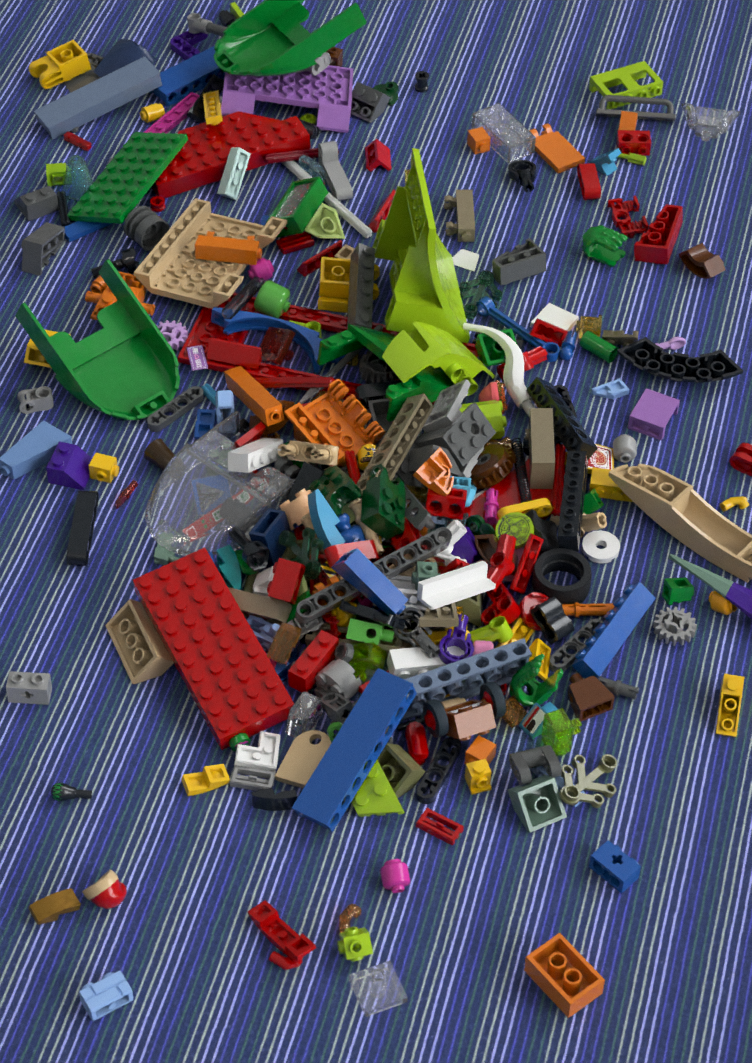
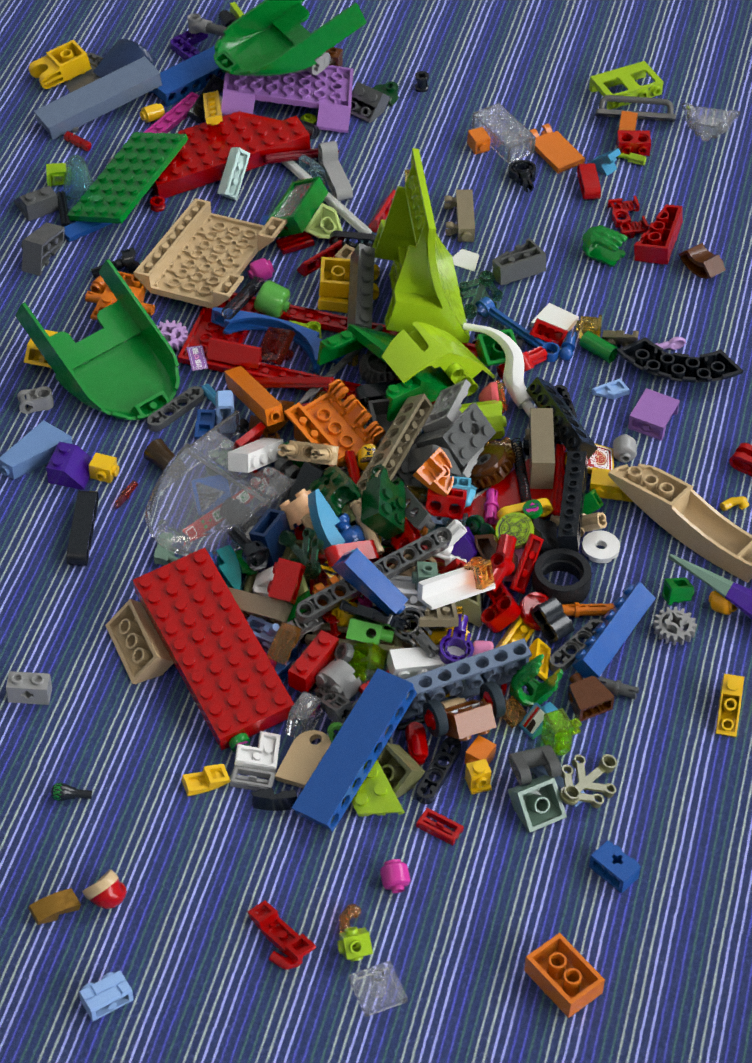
(145, 227): dark grey wheel -> none
(227, 249): orange brick -> none
(342, 235): none -> black beam
(377, 154): red panel -> none
(482, 571): none -> clear orange bracket
(497, 630): lime piece -> none
(533, 509): none -> green tile

